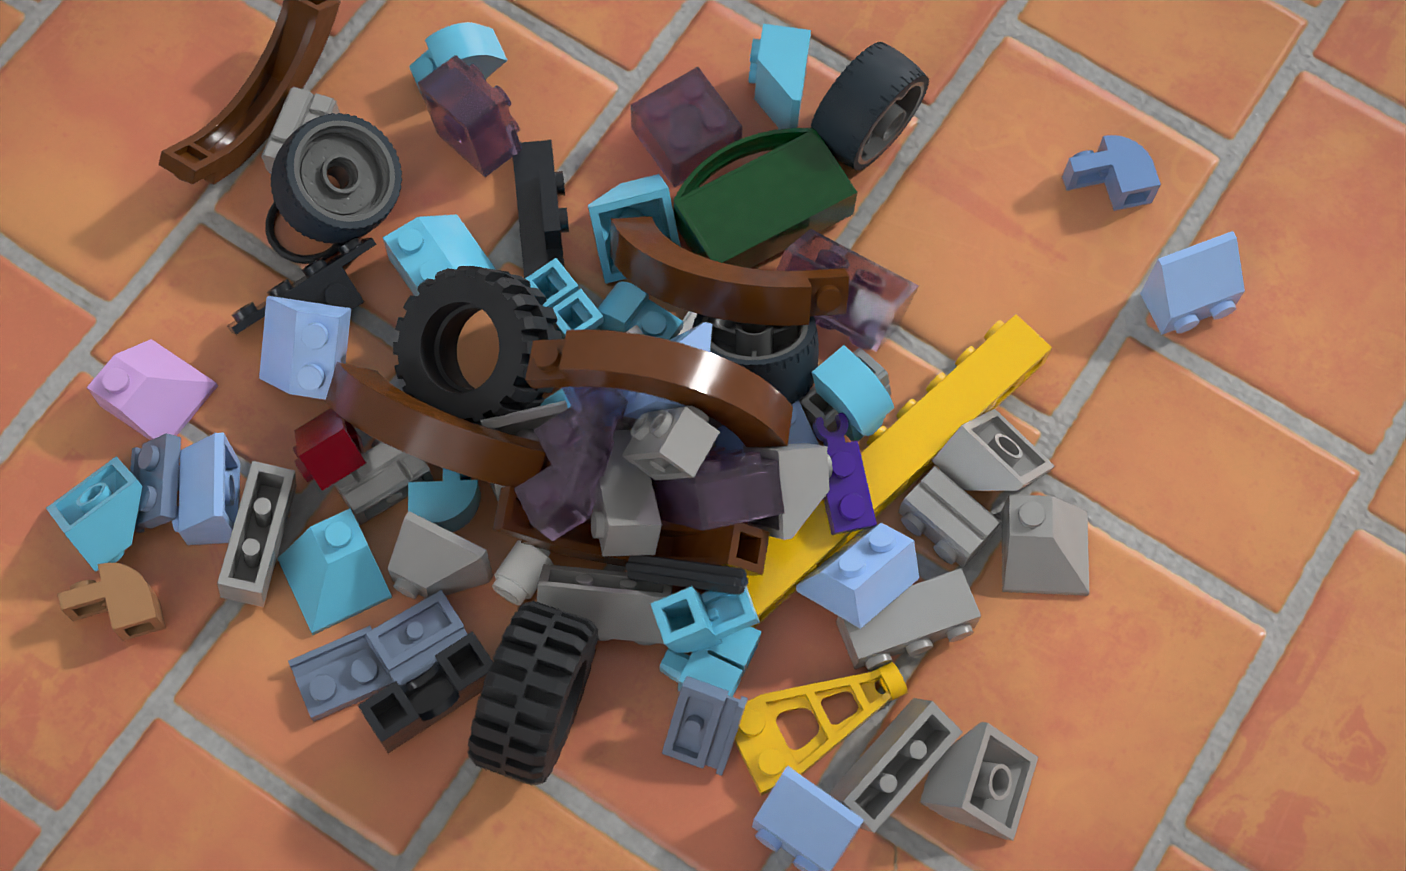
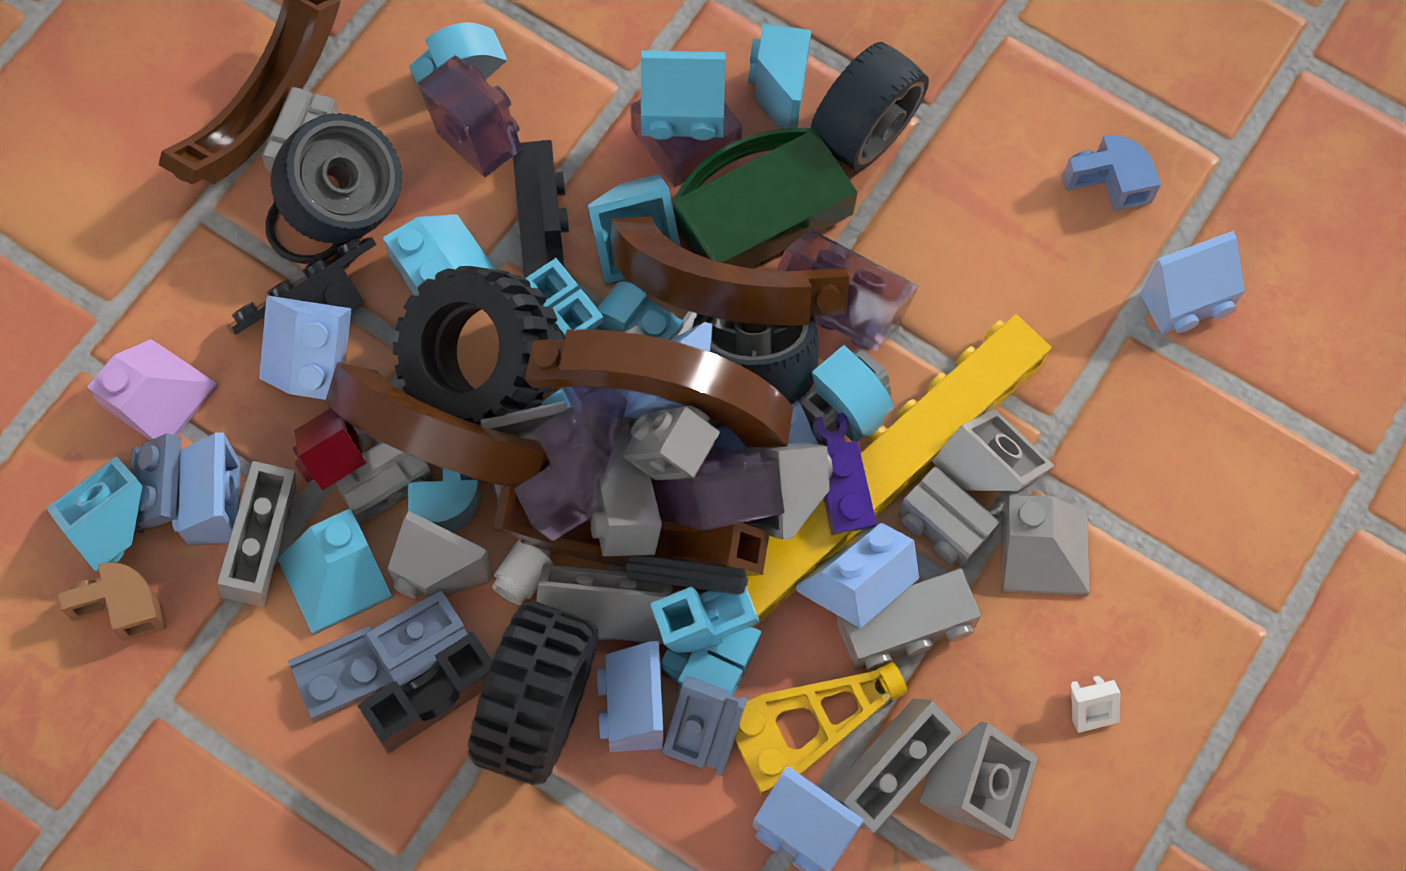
(632, 699): none -> light blue slope
(682, 94): none -> medium azure slope
(1095, 704): none -> white tile

